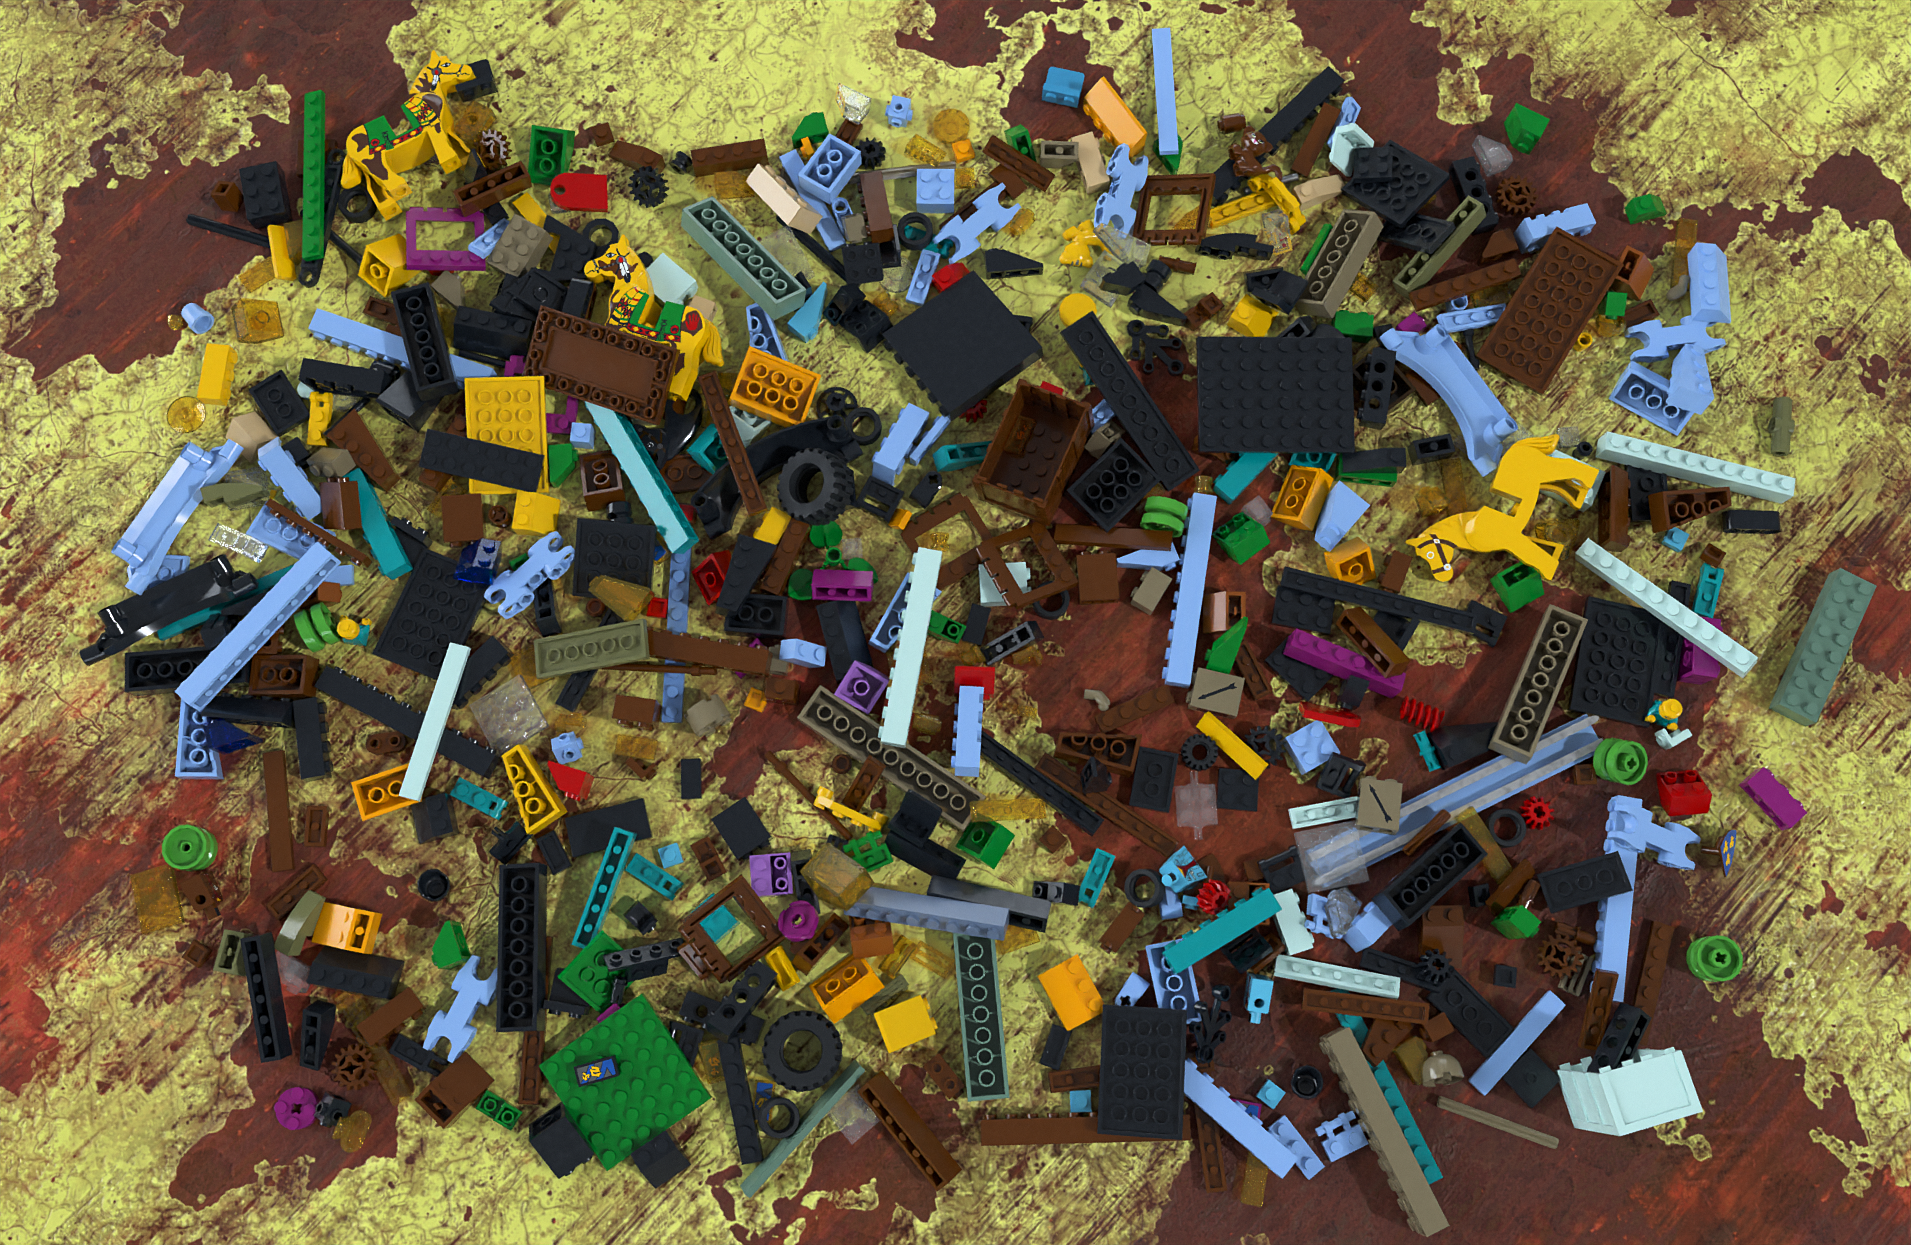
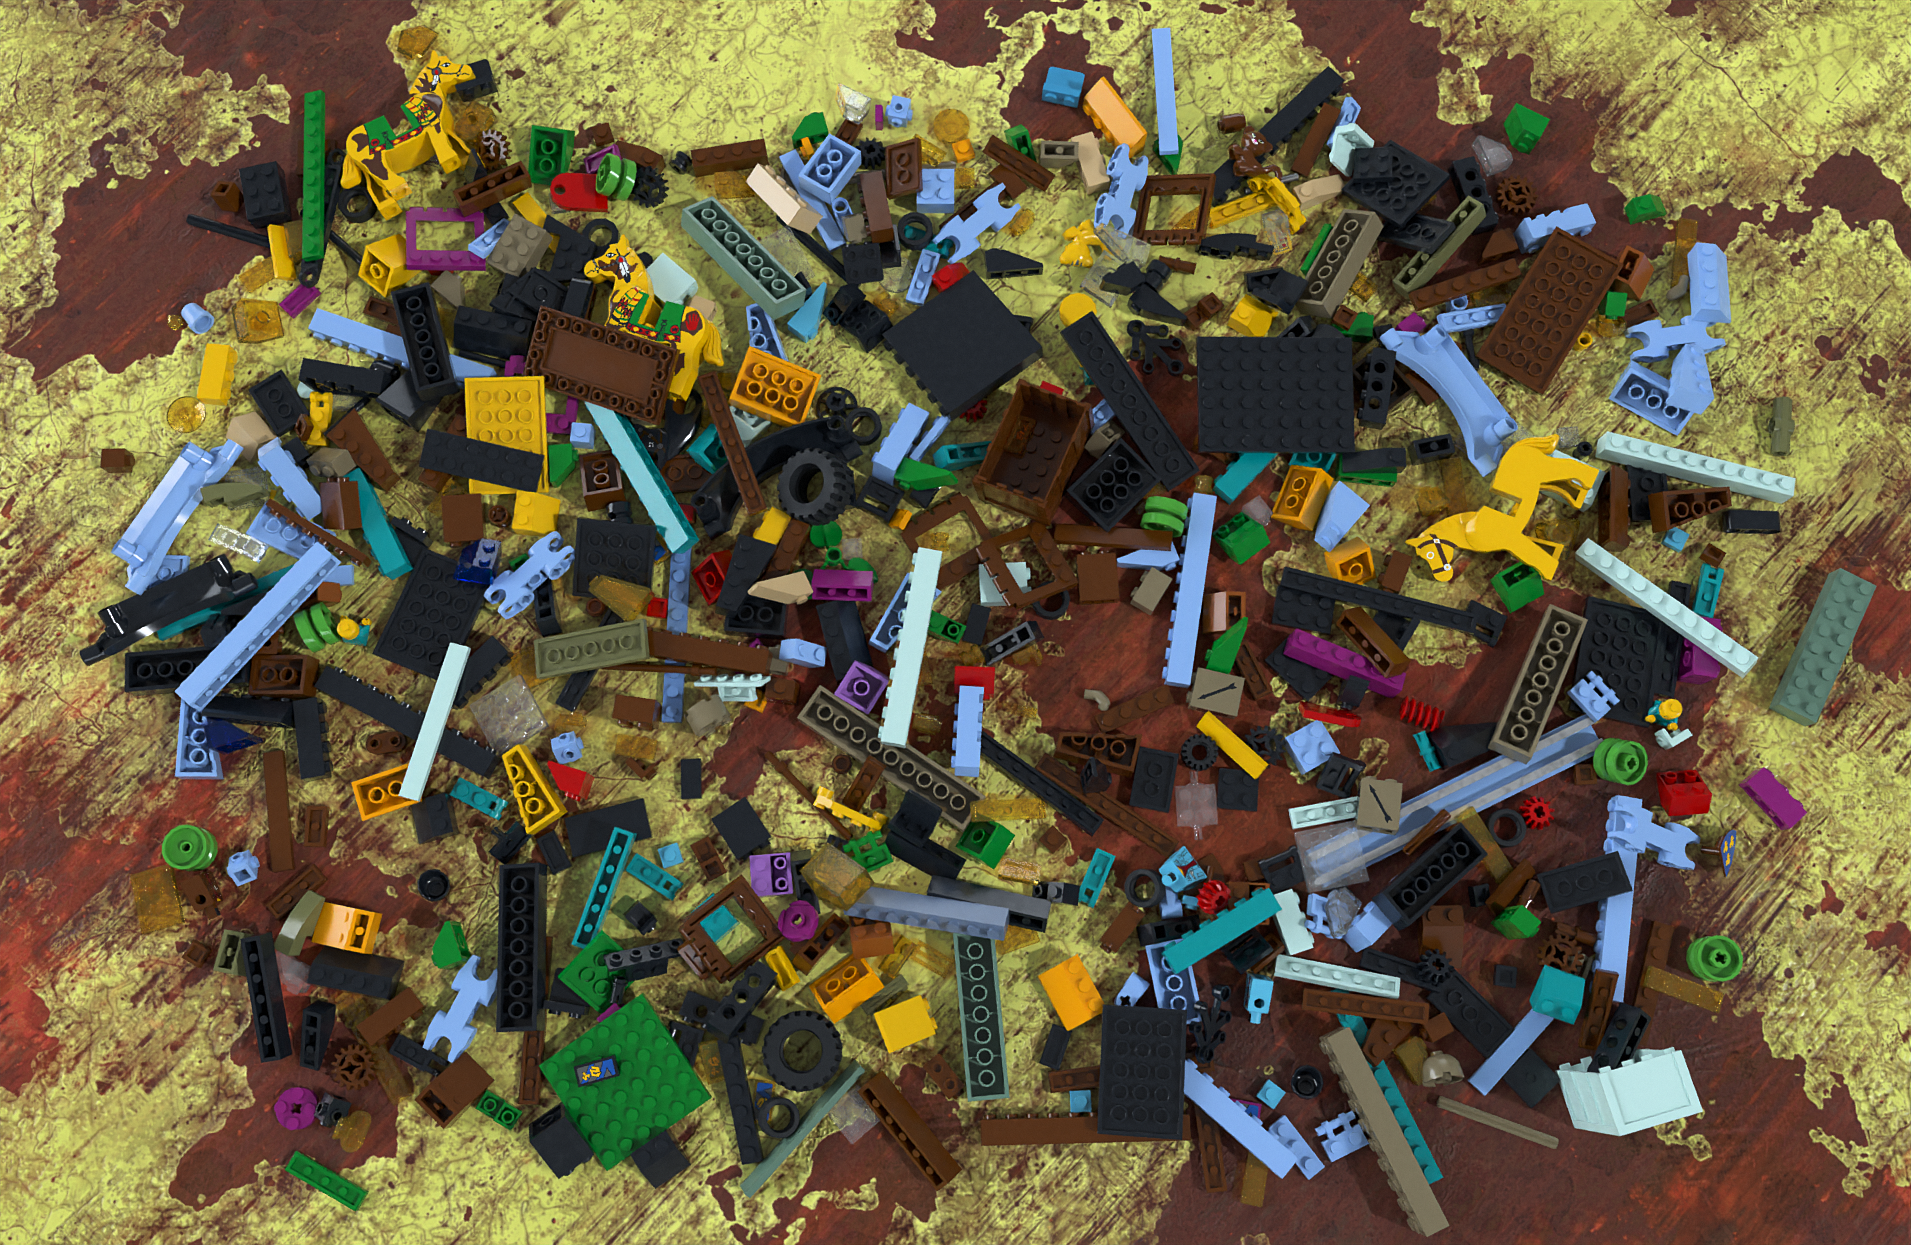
(117, 460): none -> reddish brown brick
(243, 867): none -> light blue brick
(299, 300): none -> magenta tile
(303, 427): none -> reddish brown tile
(326, 1180): none -> green tile
(416, 41): none -> clear yellow slope
(593, 161): none -> magenta tile
(616, 177): none -> bright green wheel
(734, 687): none -> light aqua bracket
(784, 589): none -> tan slope
(879, 117): none -> magenta tile
(903, 168): none -> reddish brown tile
(921, 476): none -> green slope
(1019, 871): none -> clear yellow plate
(1167, 930): none -> black slope
(1344, 317): none -> reddish brown plate
(1558, 994): none -> teal slope
(1589, 700): none -> light blue plate
(1683, 989): none -> clear yellow tile

